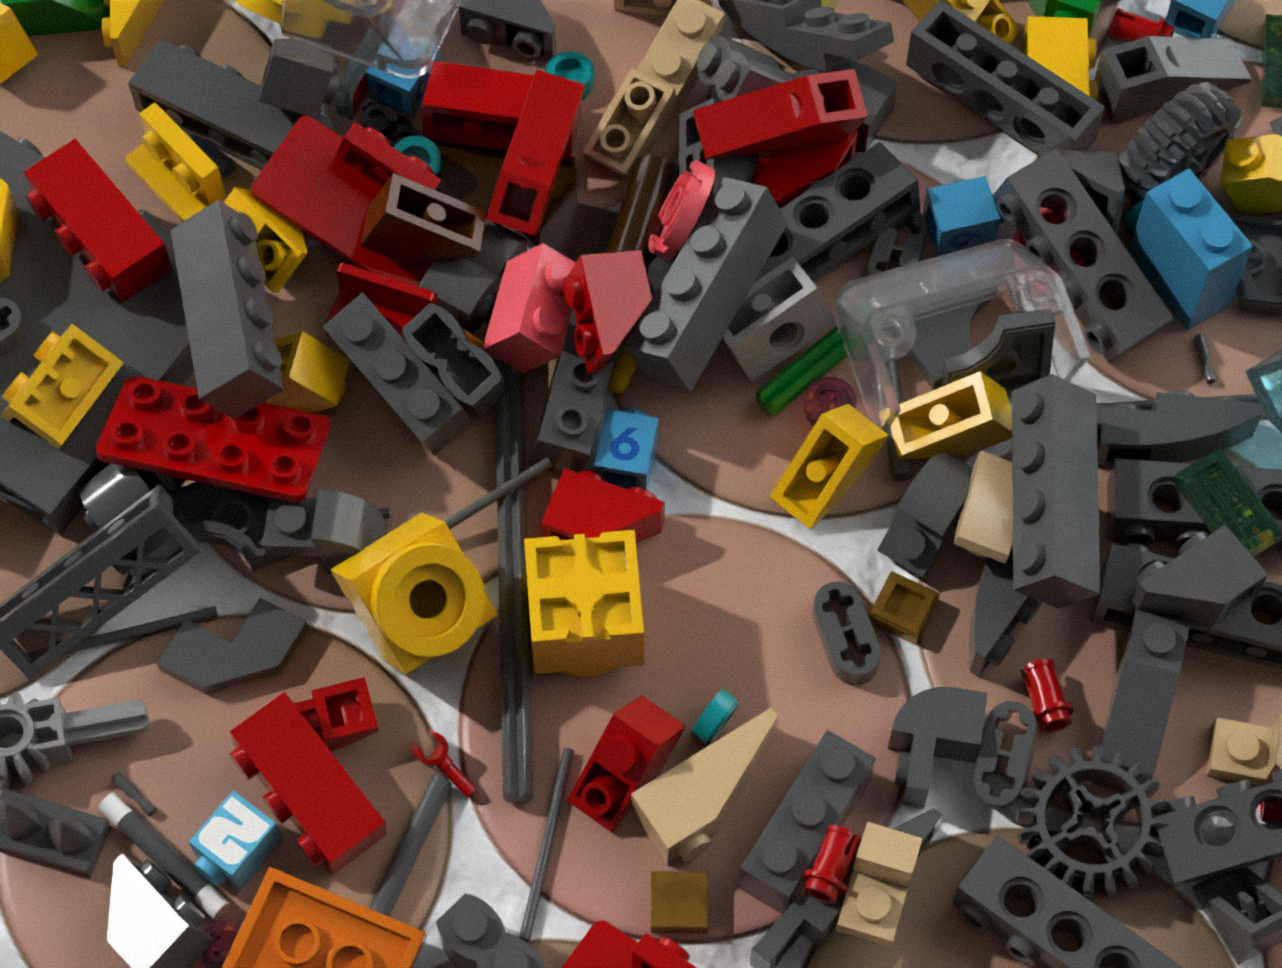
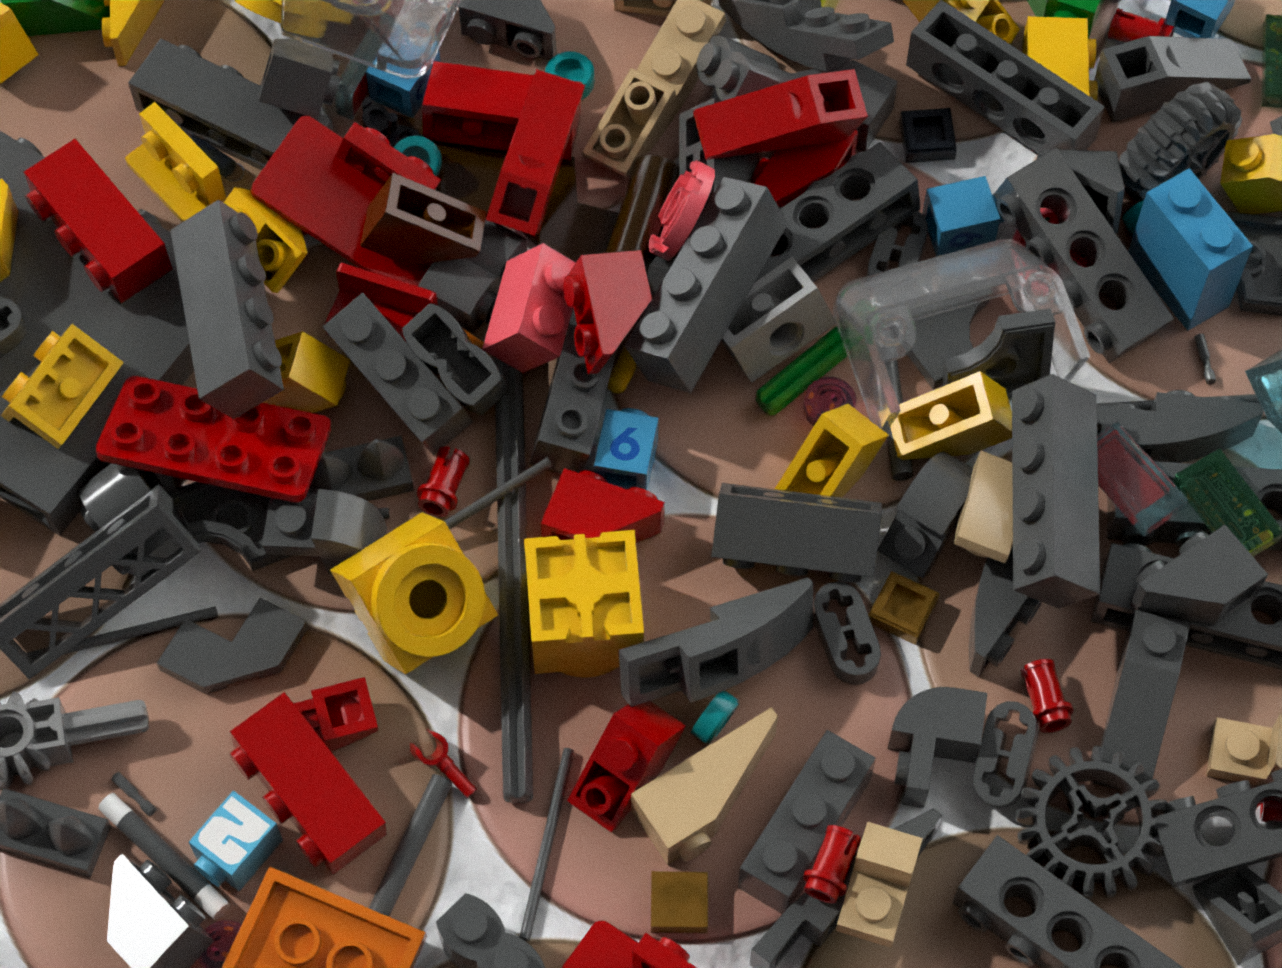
(365, 470): none -> dark grey tile
(440, 490): none -> red pin
(719, 654): none -> dark grey slope
(796, 532): none -> dark grey brick
(928, 135): none -> black tile
(1135, 481): none -> clear light blue tile

